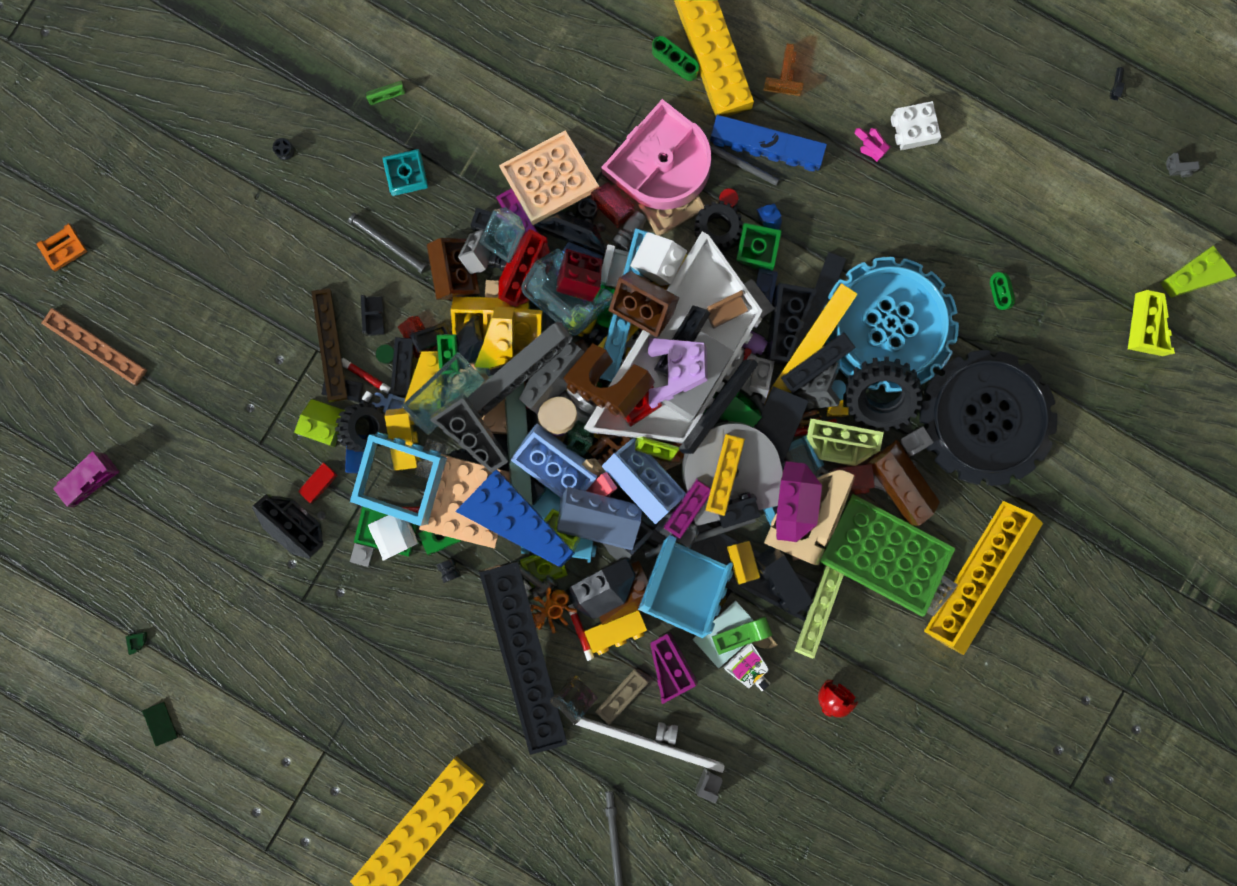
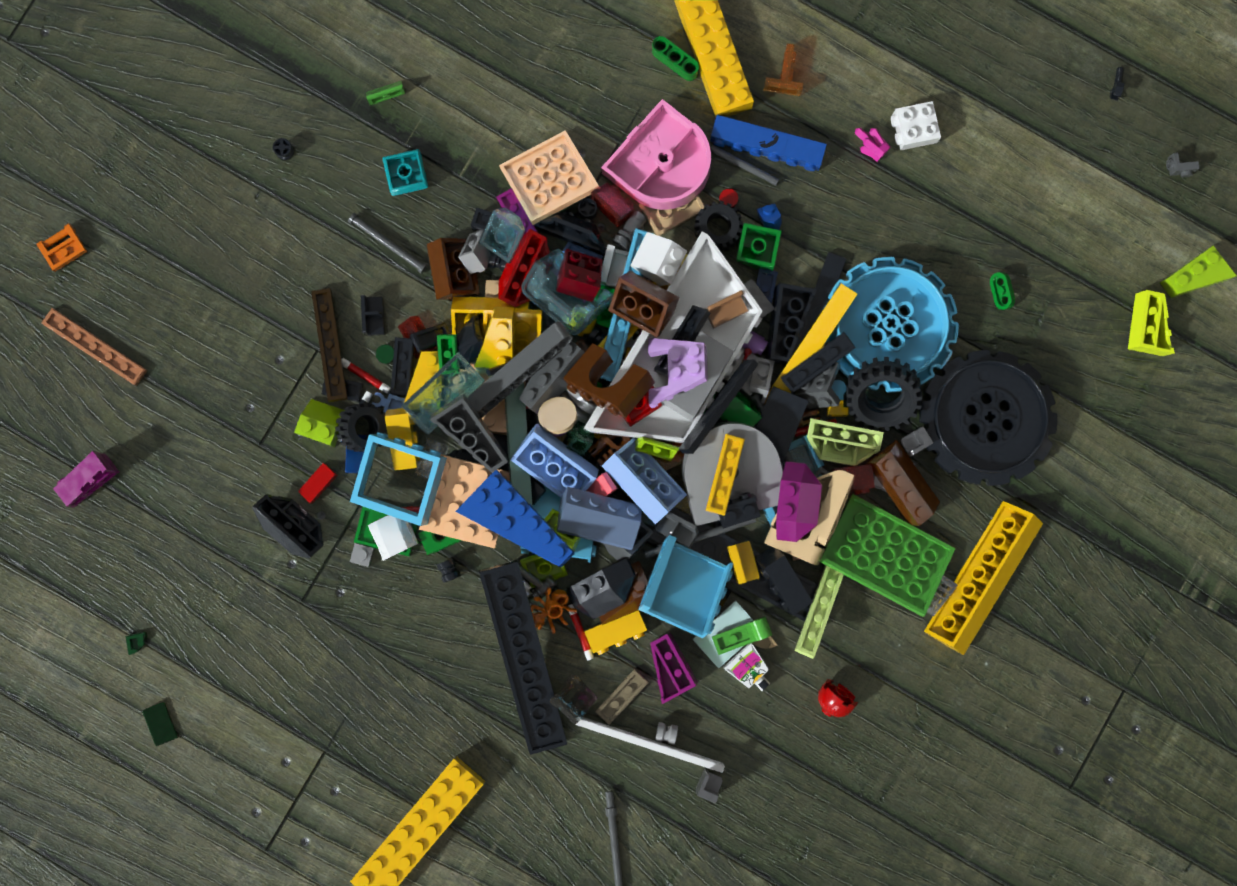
(591, 464): tan tile -> none
(687, 508): magenta tile -> none

